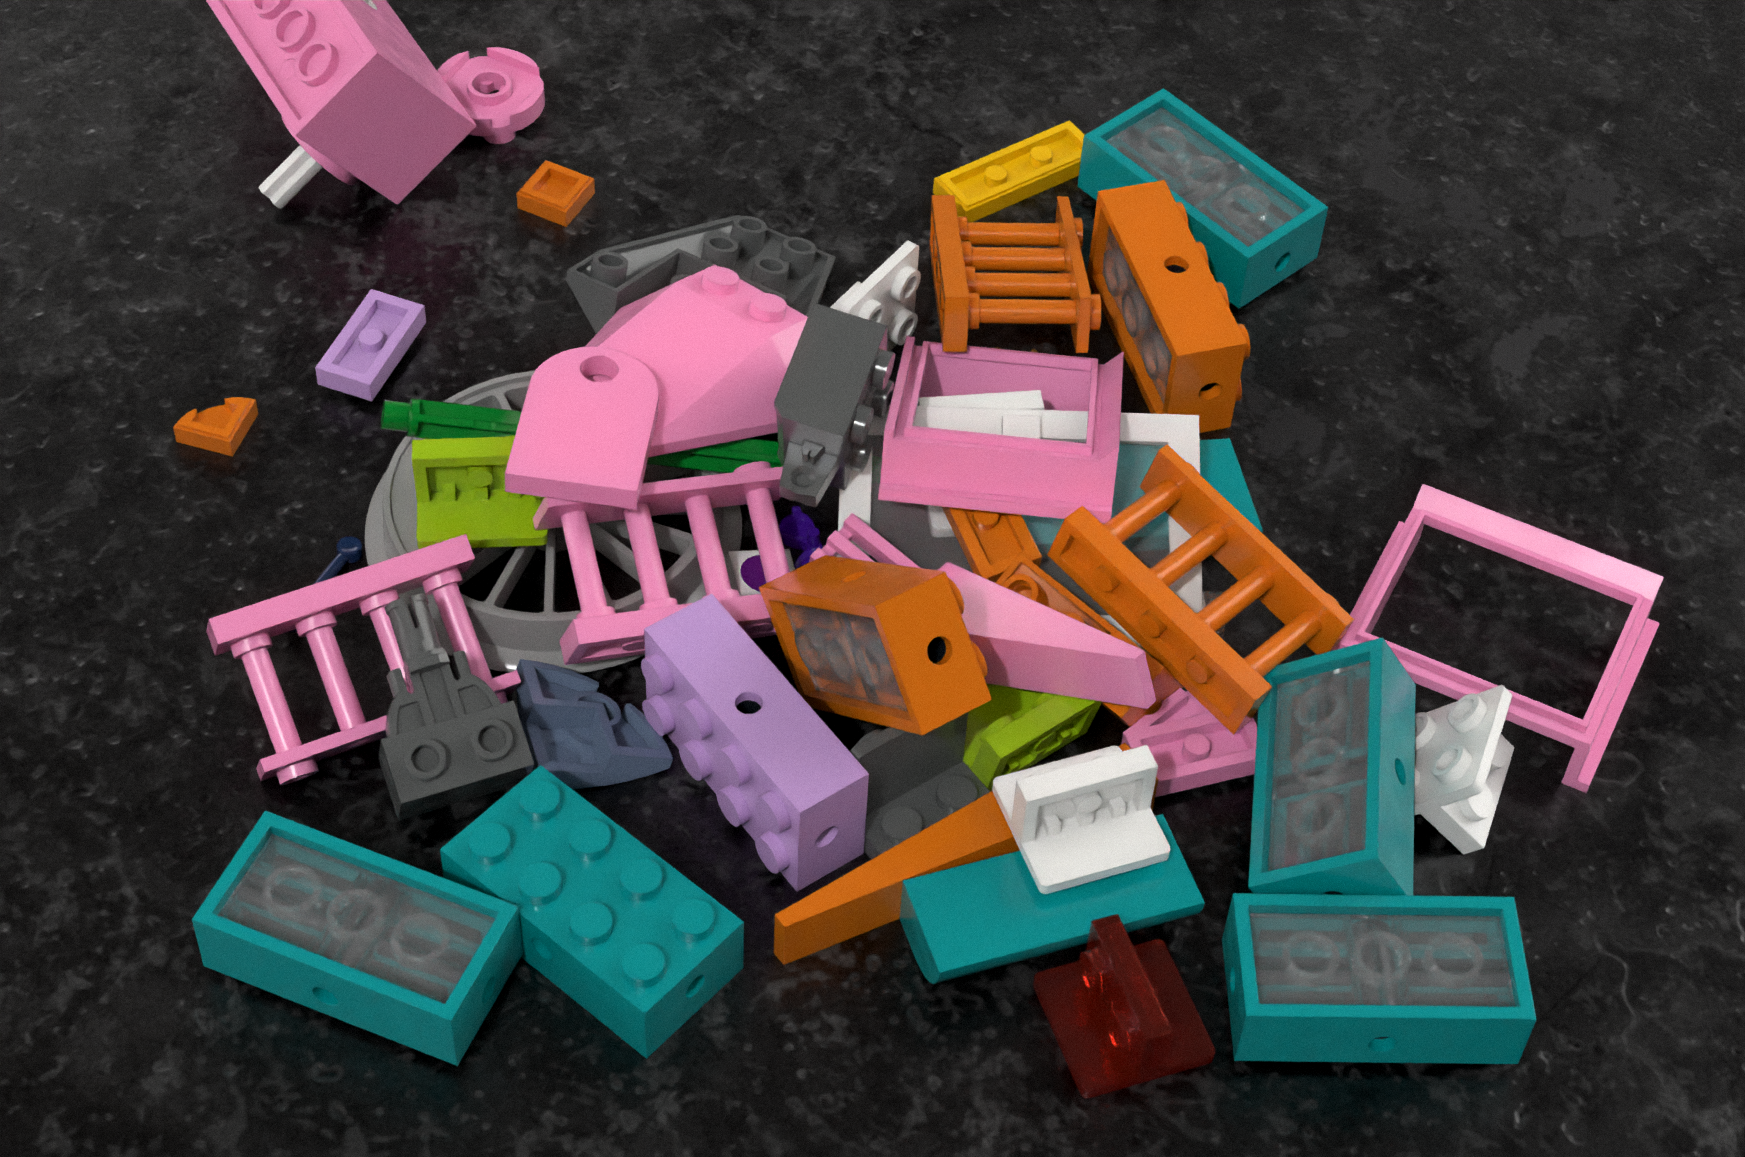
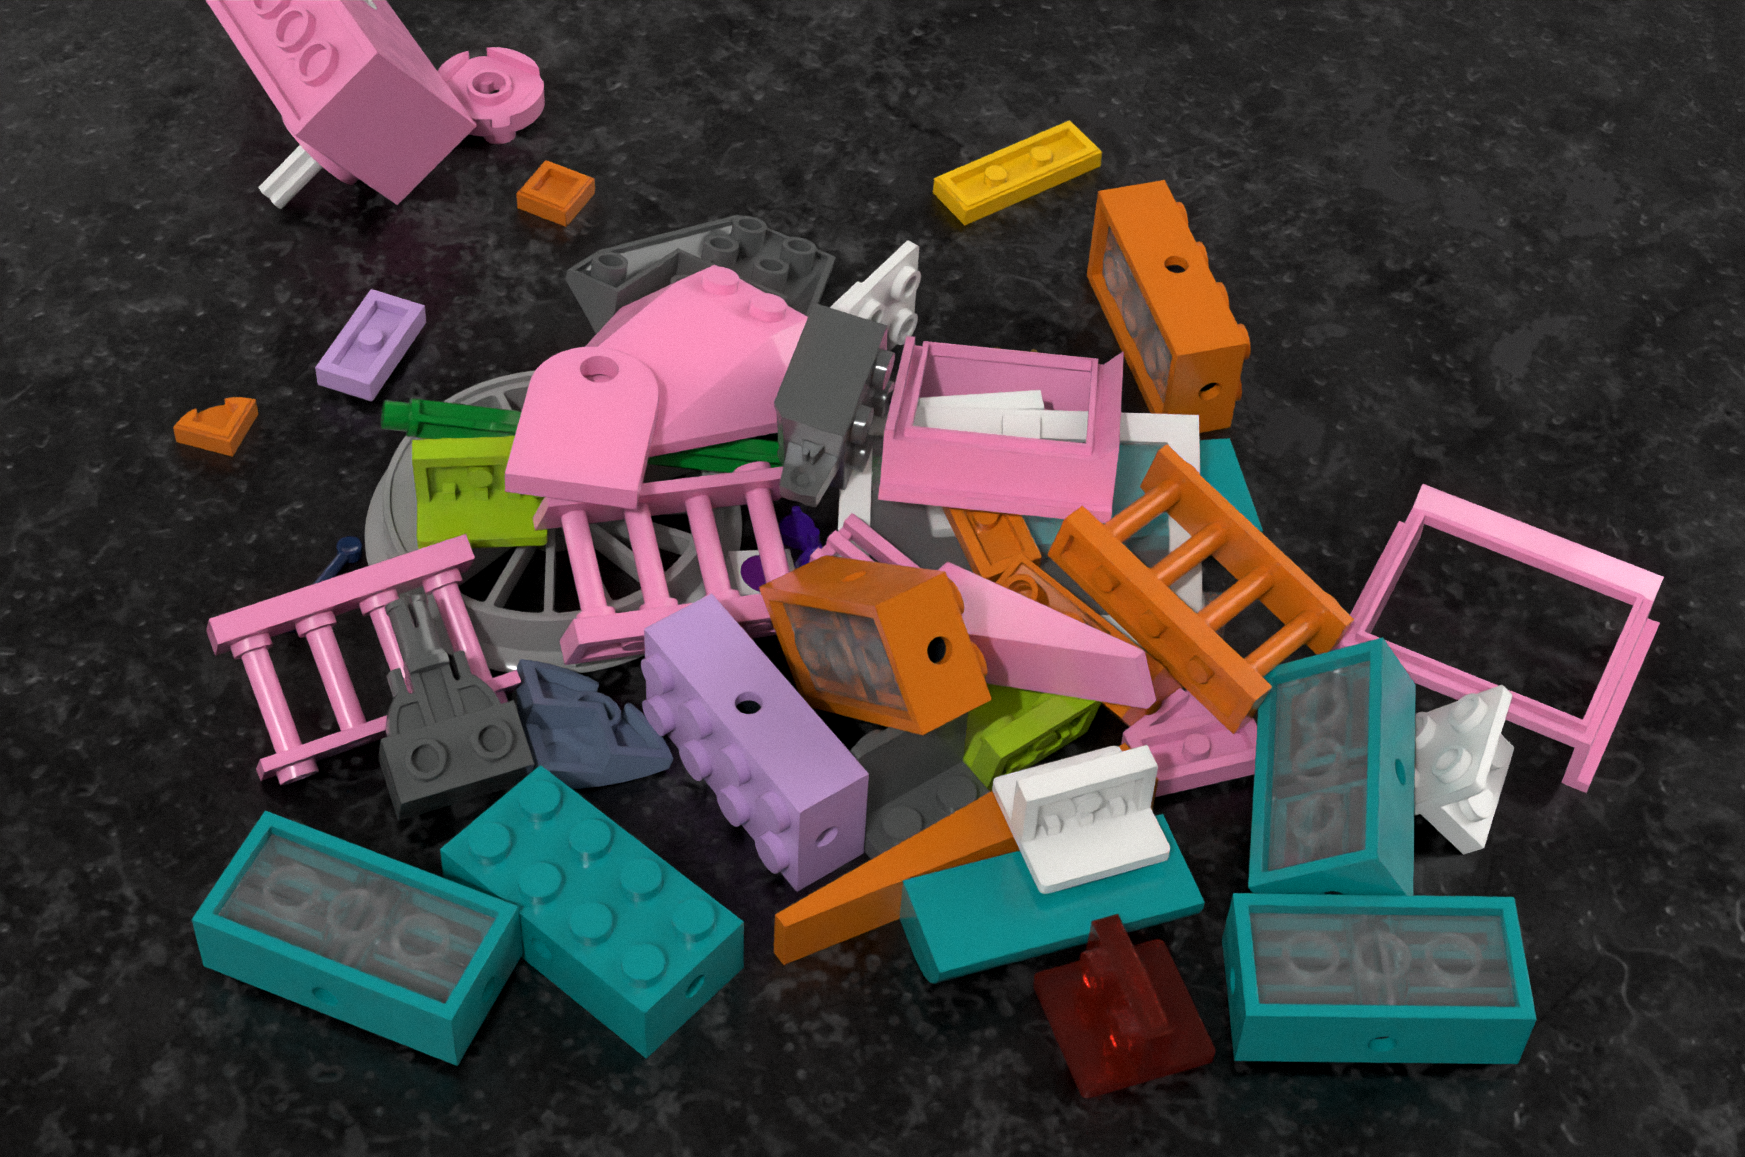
(959, 286): orange fence -> none
(1236, 204): brick -> none

